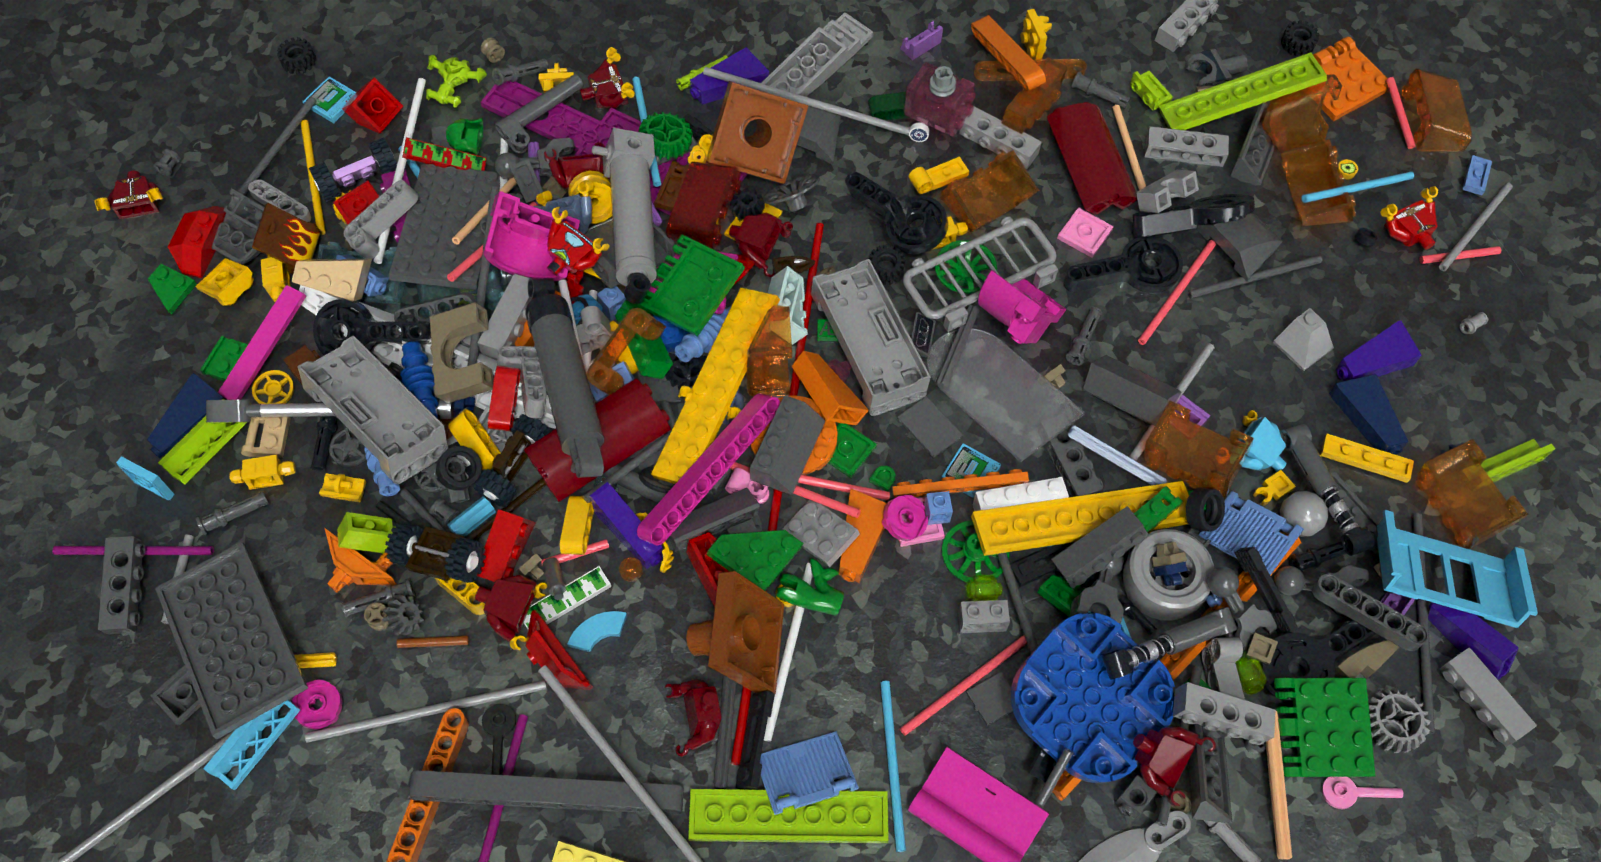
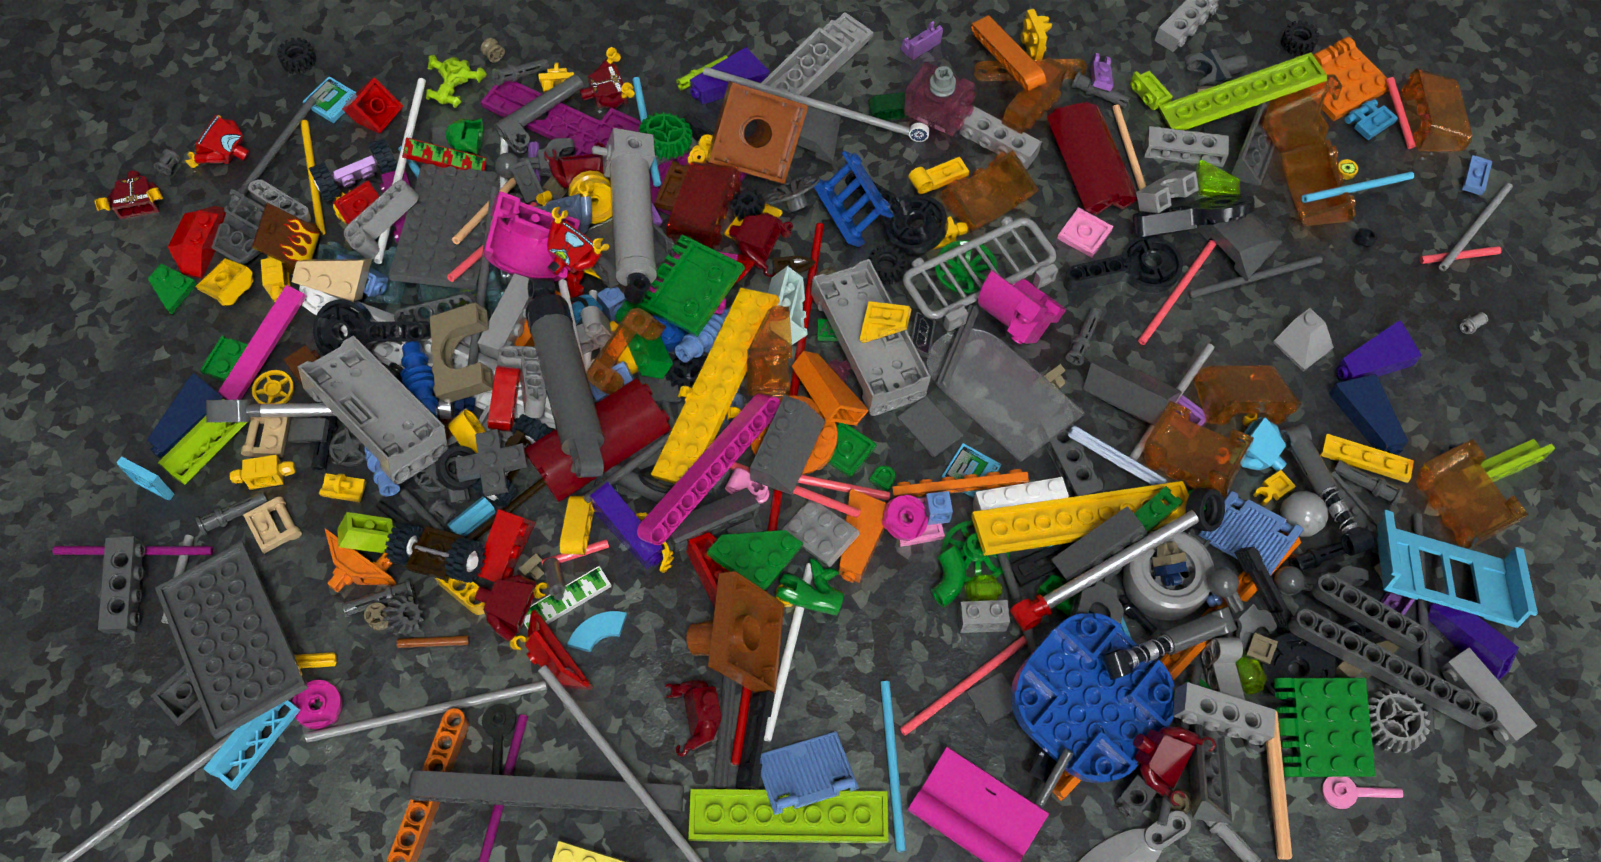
(219, 143): none -> red torso
(266, 530): none -> tan plate
(308, 430): none -> dark grey slope
(491, 462): none -> dark grey plate
(630, 569): clear orange tile -> none
(835, 203): none -> blue fence
(884, 320): none -> yellow wing
(953, 577): none -> green cylinder
(1030, 613): none -> flat silver piece
(1101, 73): none -> medium lavender hinge
(1215, 181): none -> clear neon green wing
(1244, 390): none -> clear orange windscreen
(1375, 122): none -> dark azure plate
(1378, 486): none -> dark grey pin
(1403, 670): none -> dark grey beam
(1413, 222): red torso -> none

